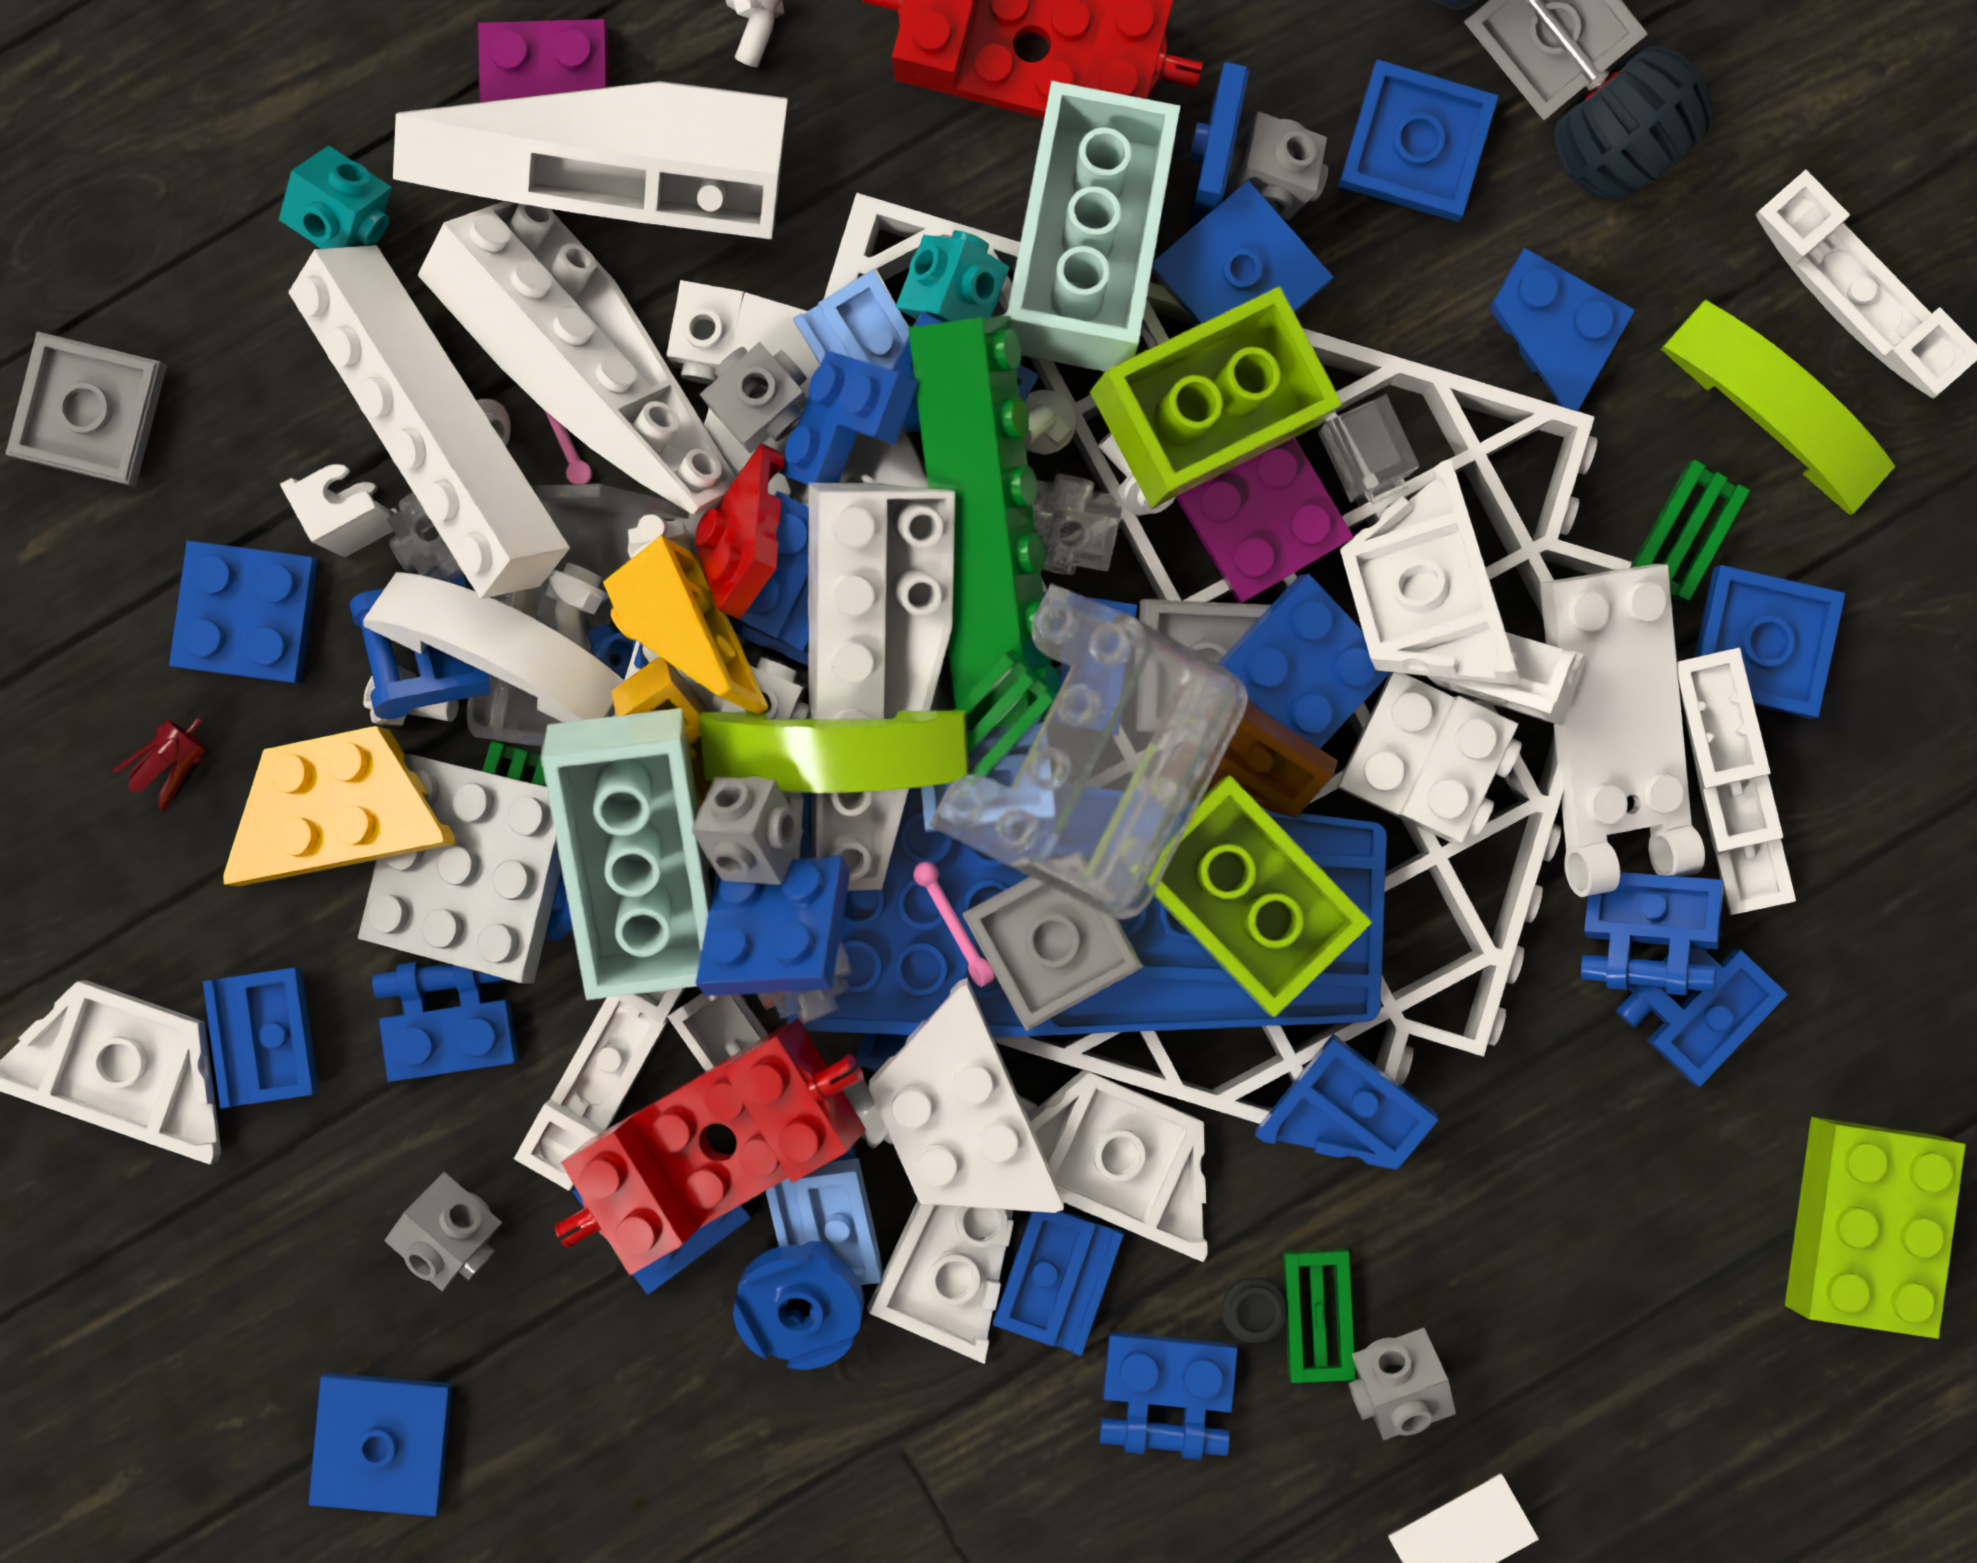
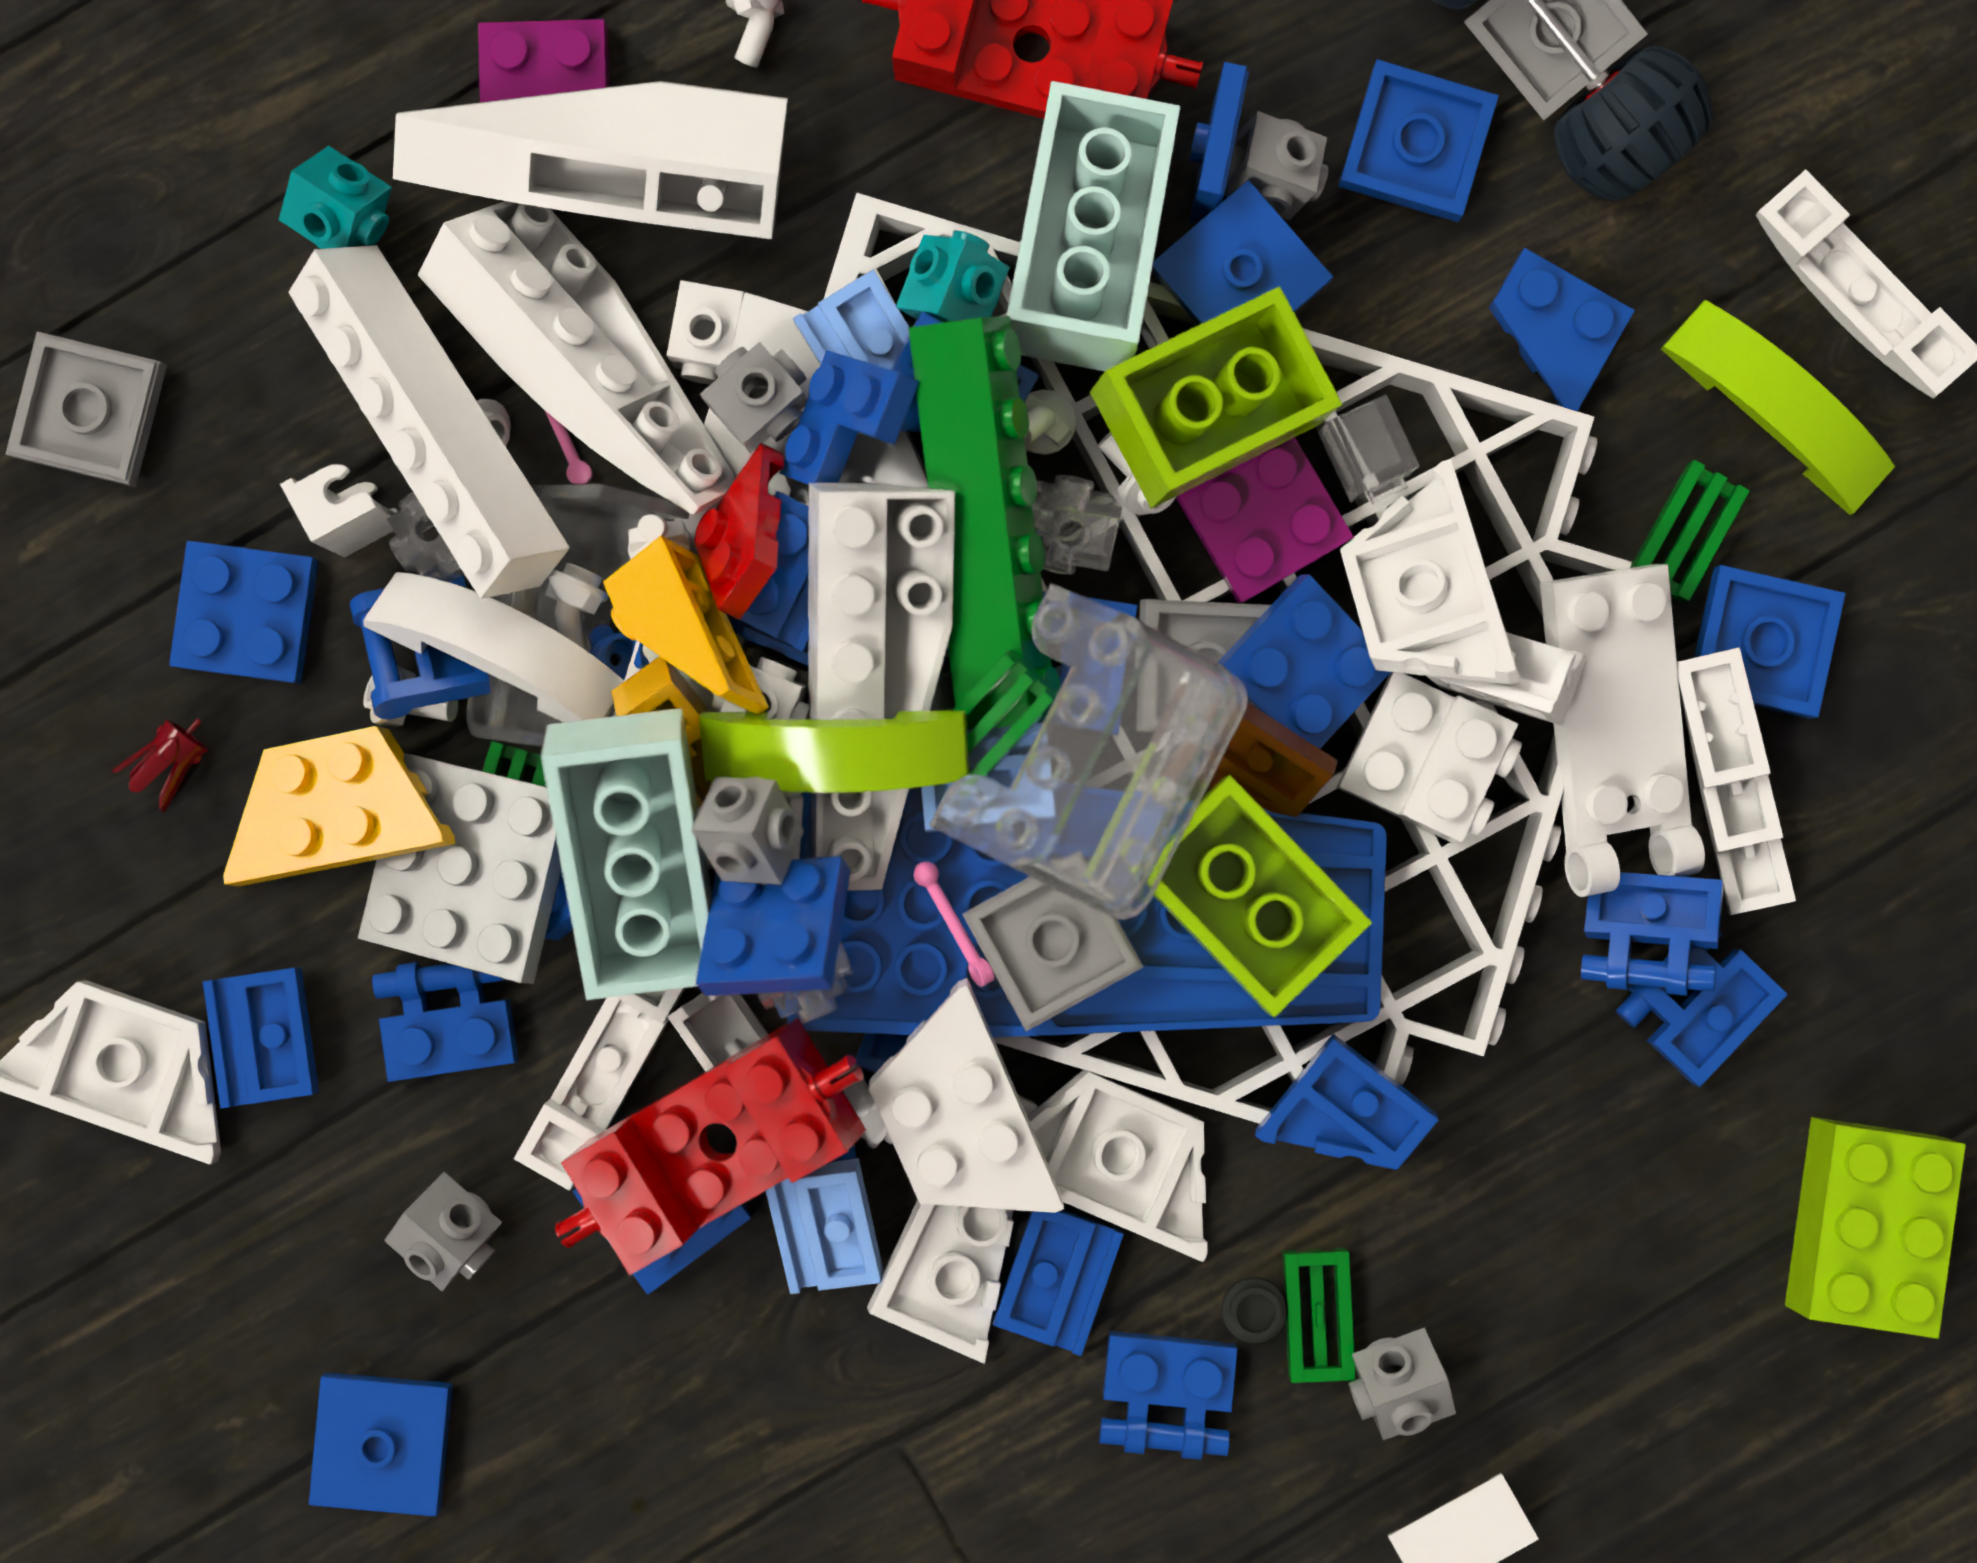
(803, 1273): blue plate -> none

